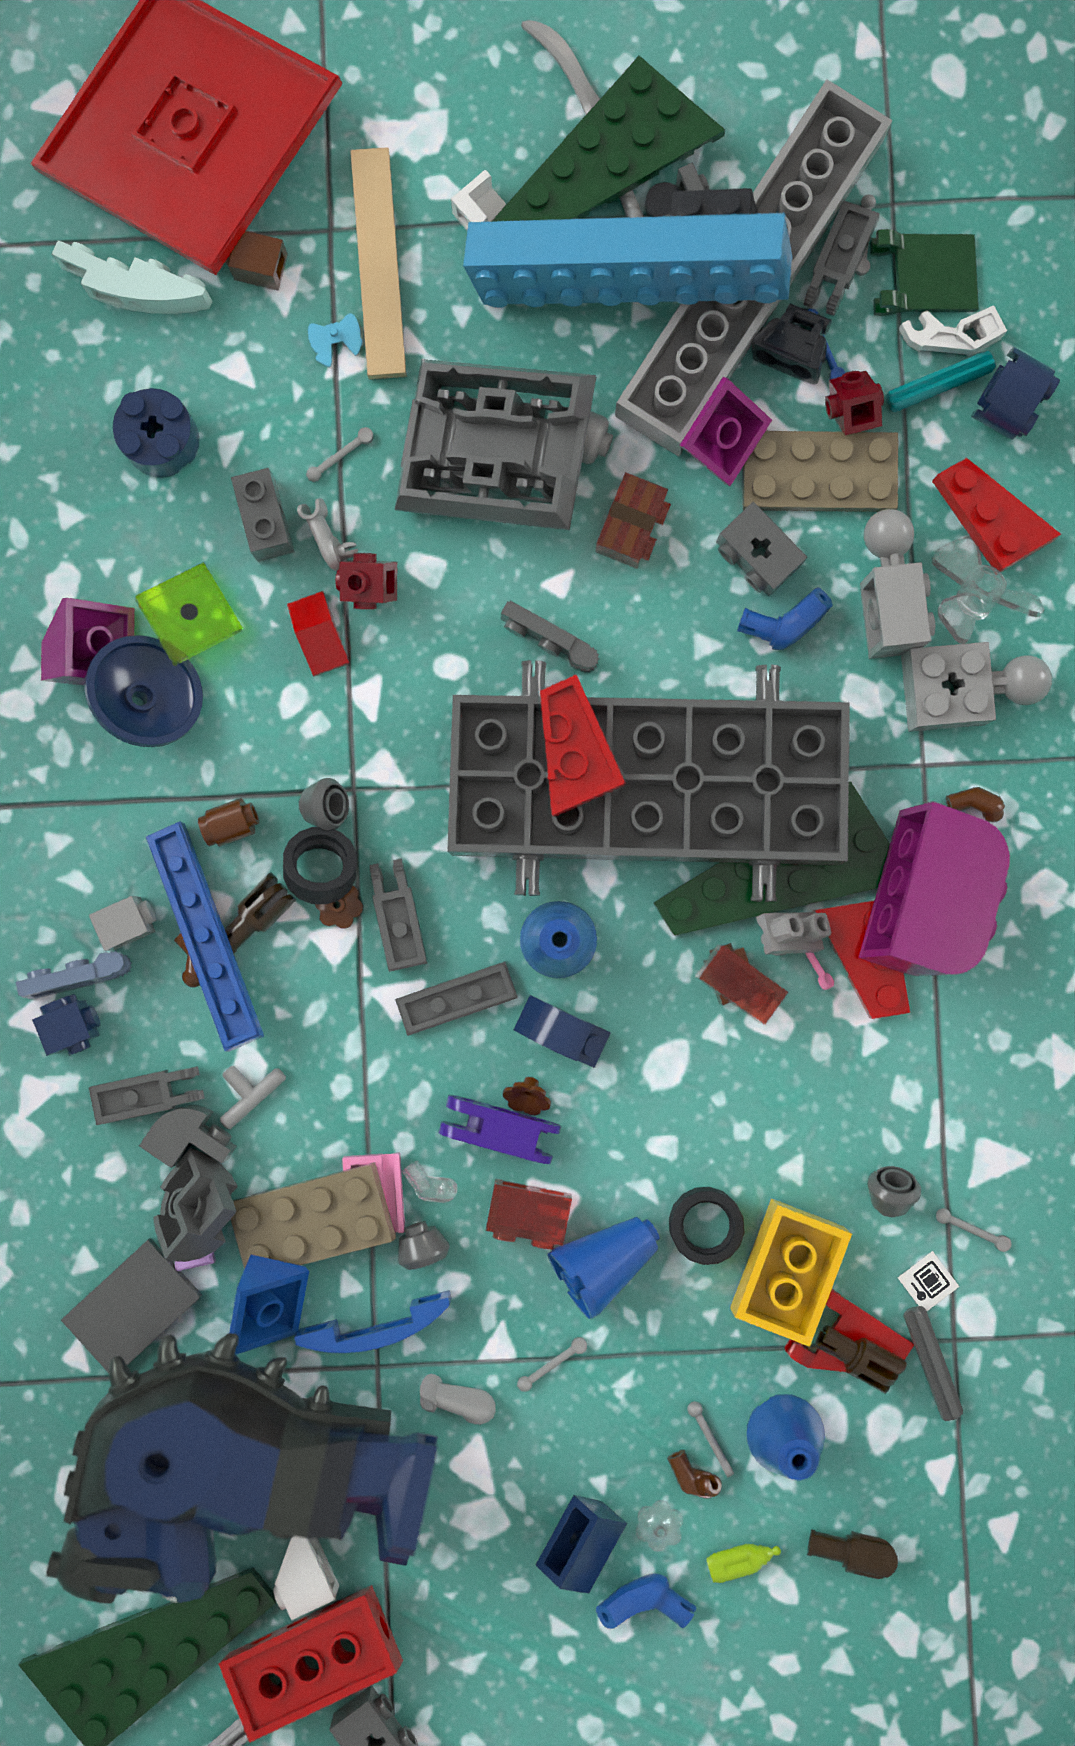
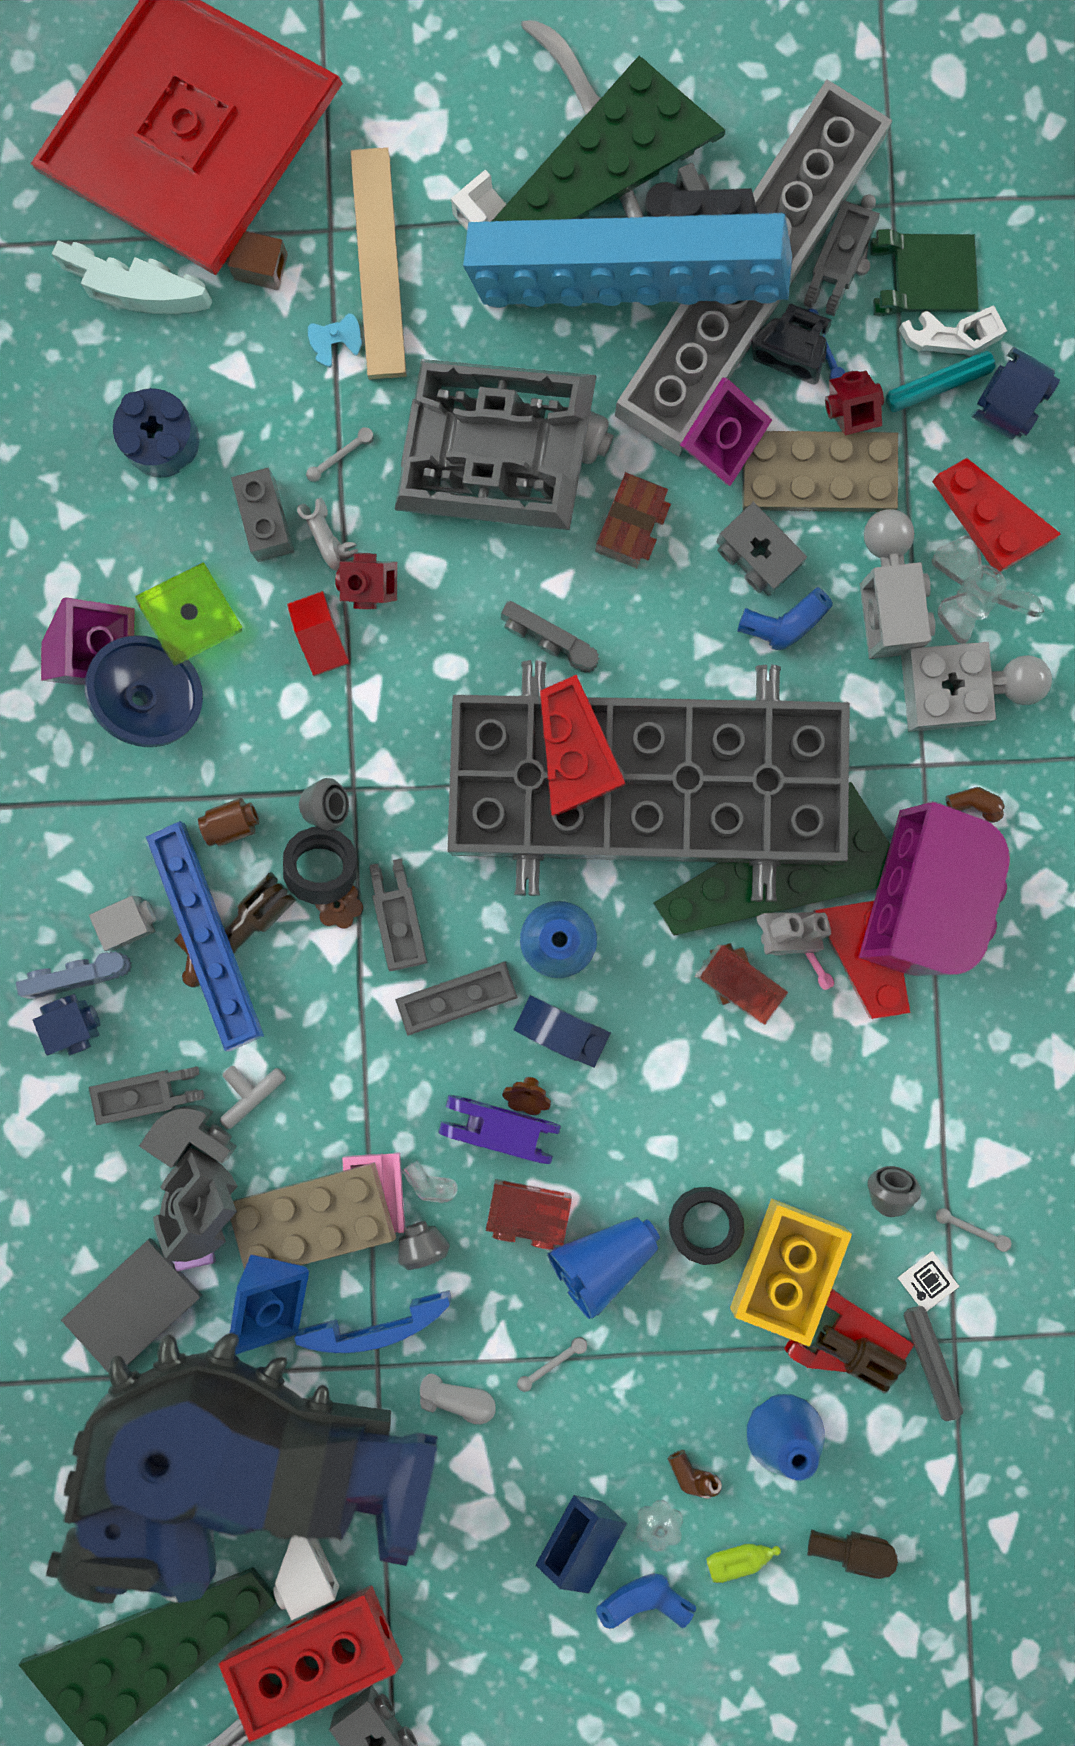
(695, 1410): light grey hinge -> none

